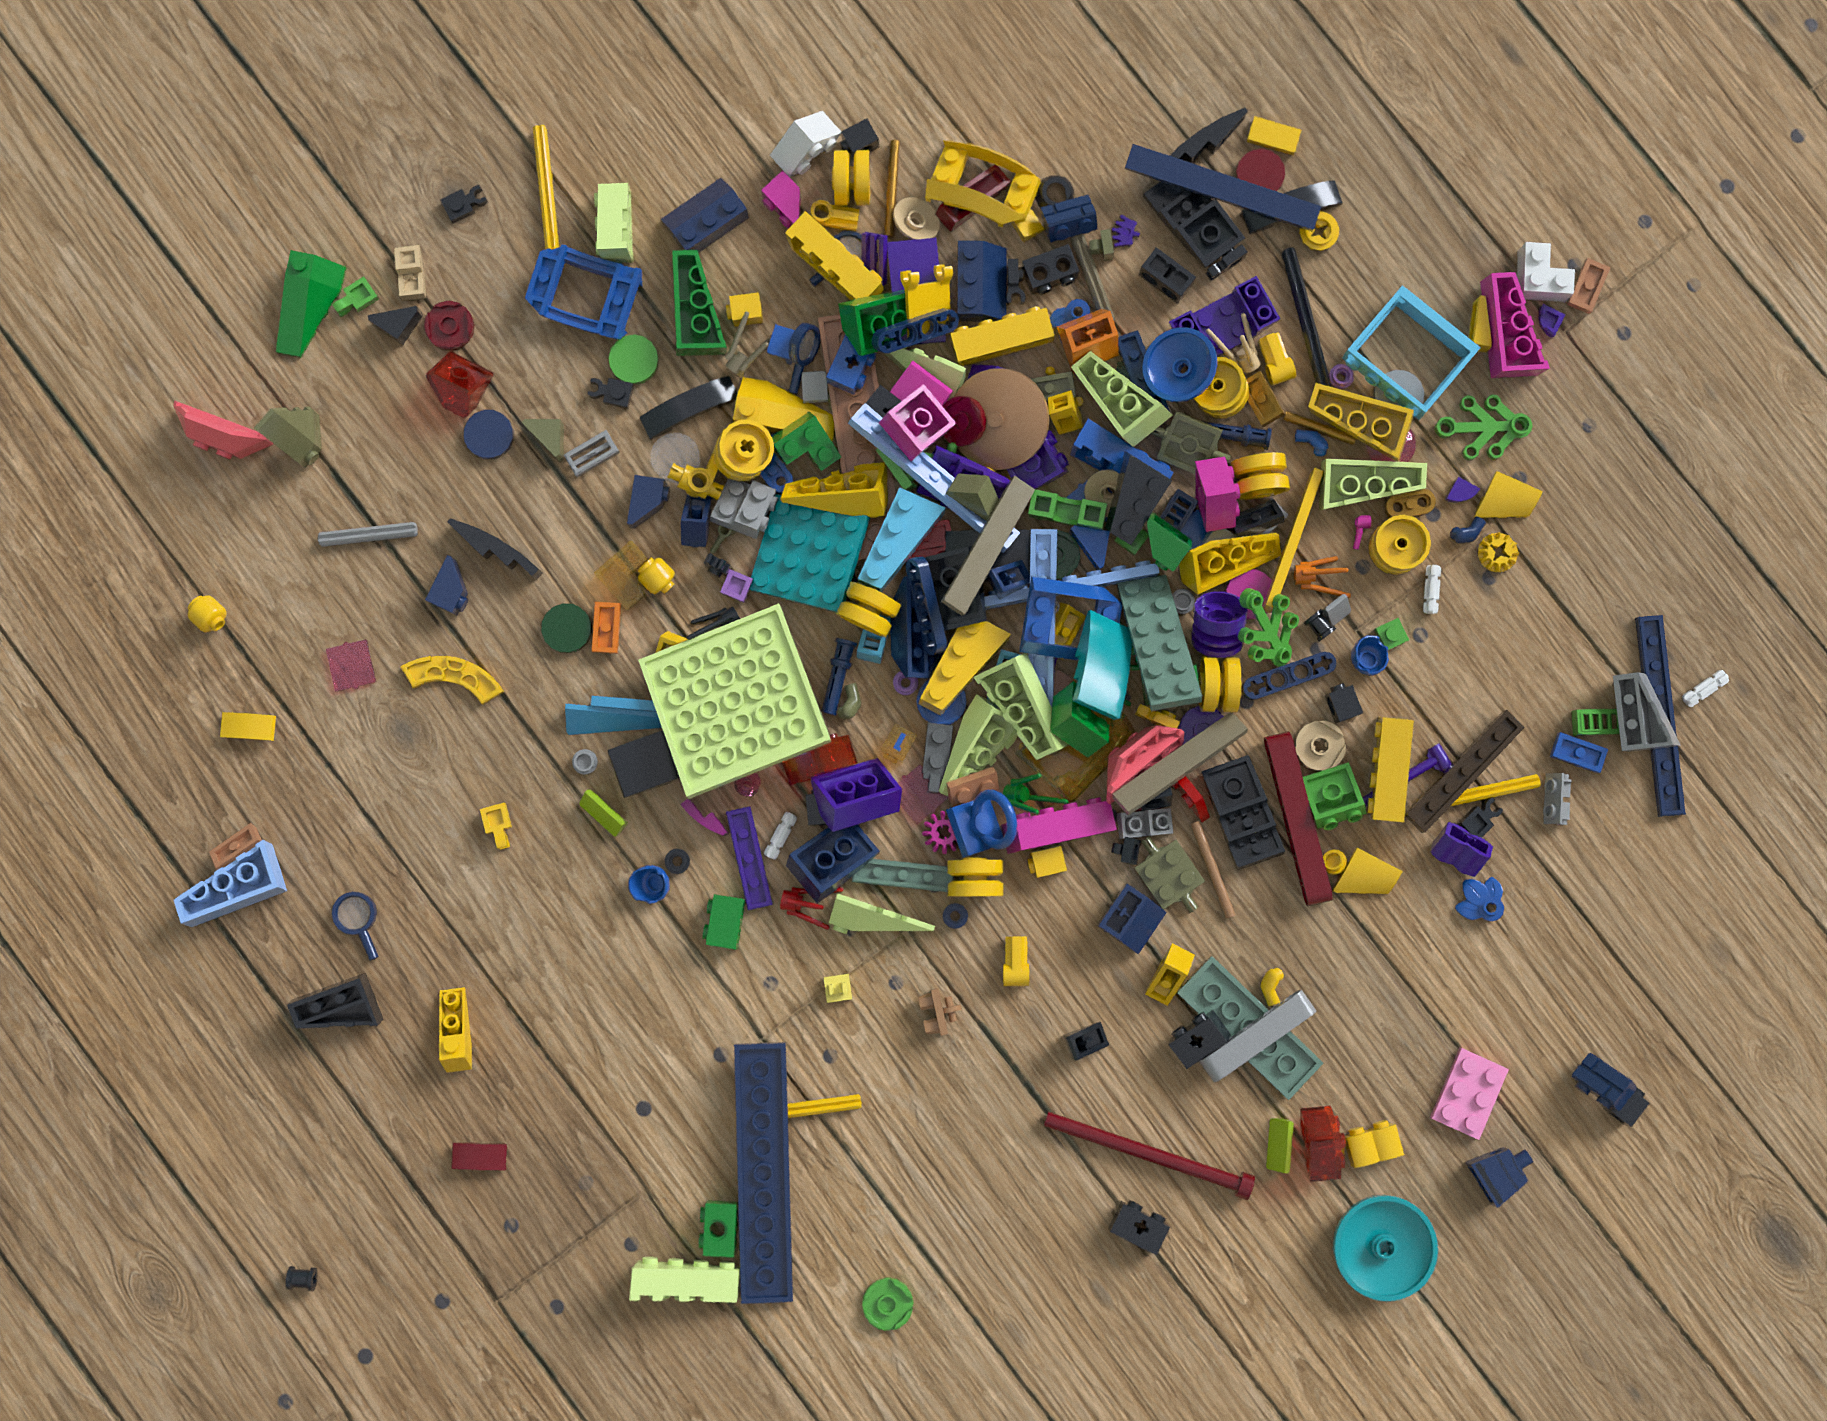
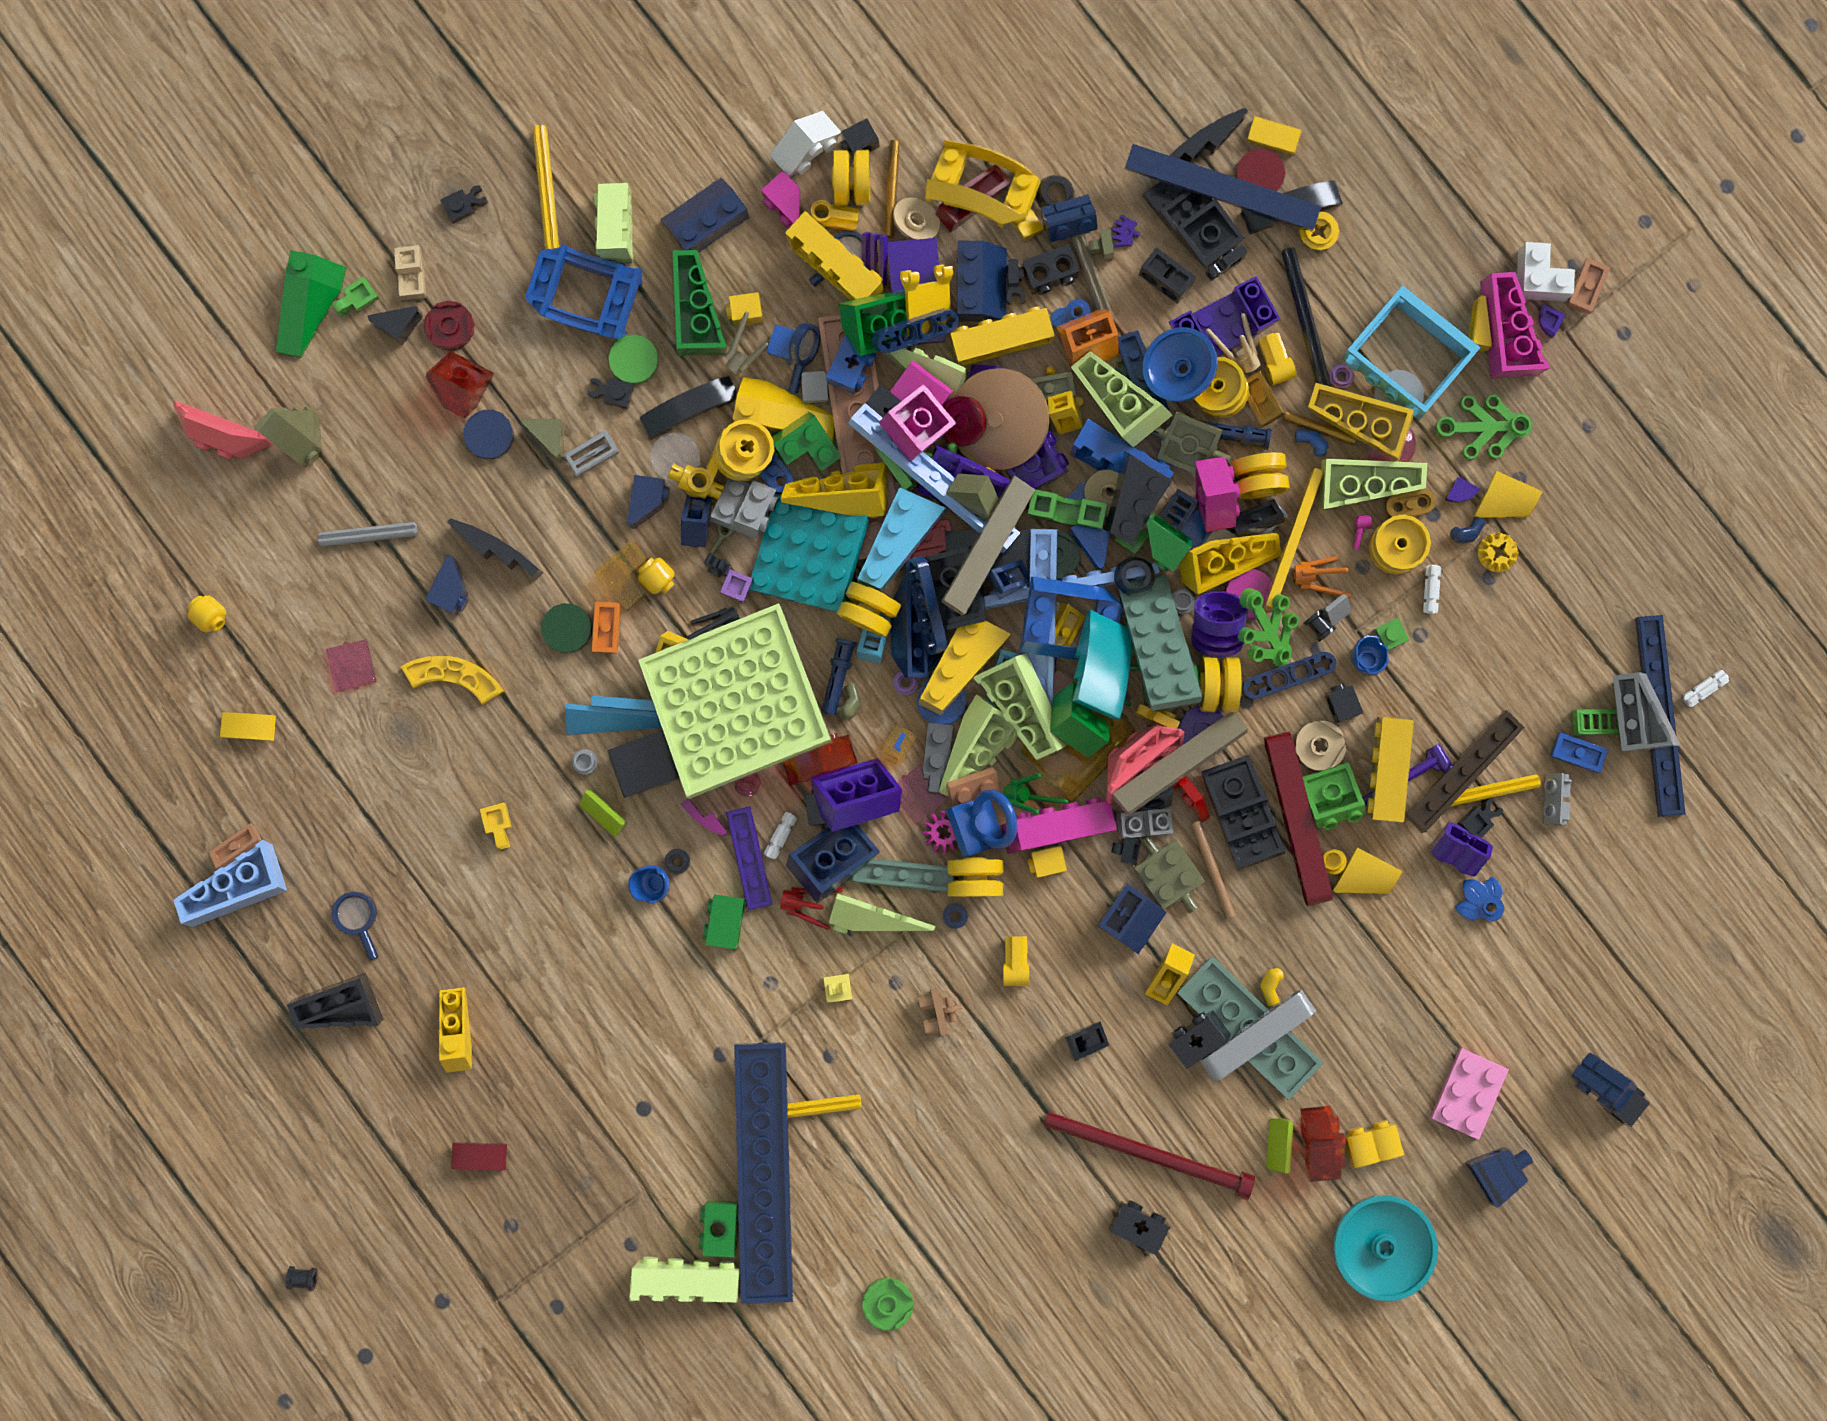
(1120, 575): none -> black piece

